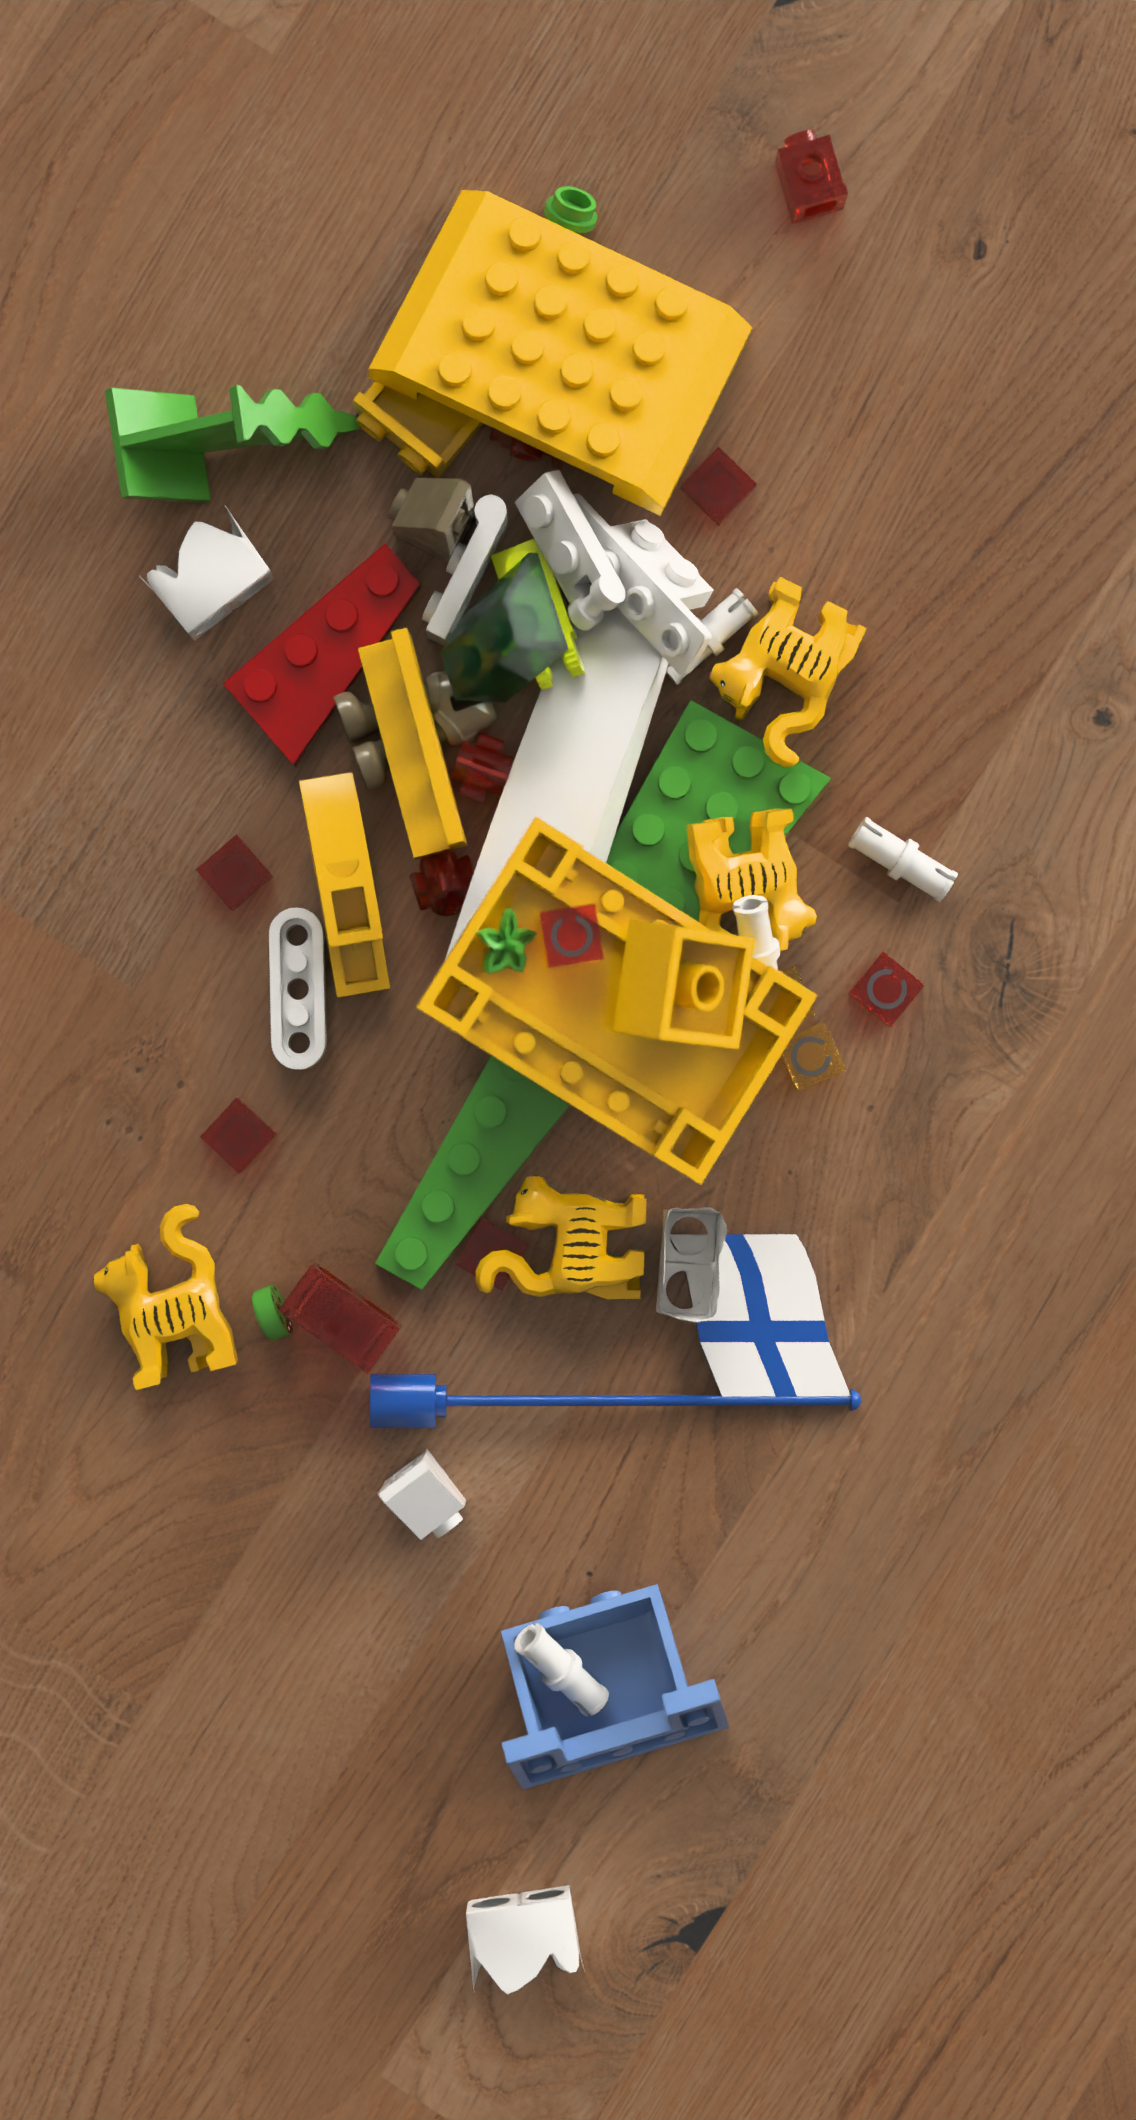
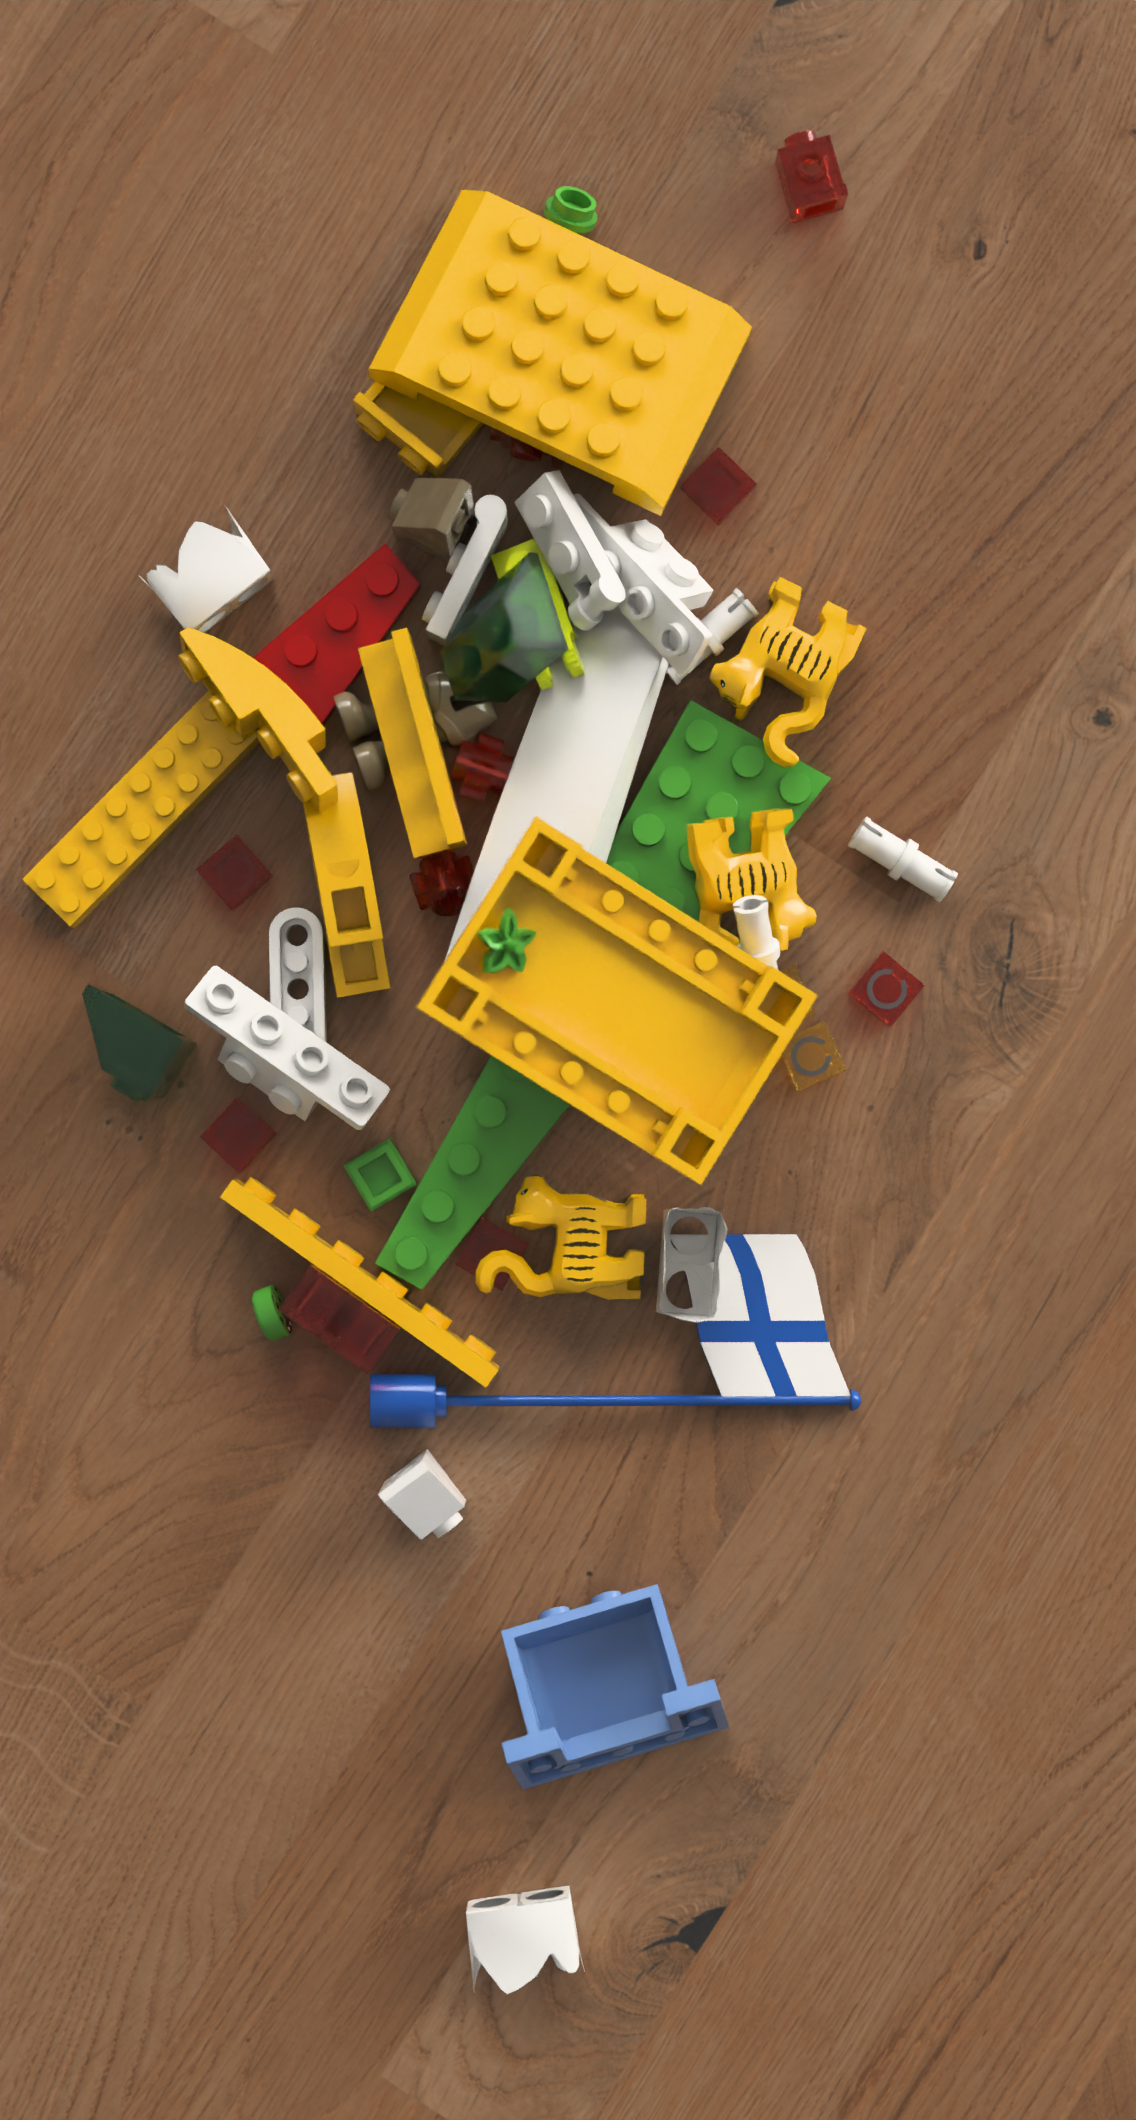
(135, 1046): none -> clear green slope
(138, 813): none -> yellow piece
(164, 442): bright green piece -> none
(172, 1313): yellow animal -> none
(253, 698): none -> yellow slope
(282, 1055): none -> white bracket
(344, 1266): none -> yellow plate
(380, 1174): none -> bright green tile
(561, 1669): white pin -> none
(571, 935): clear red tile -> none
(683, 984): yellow slope -> none

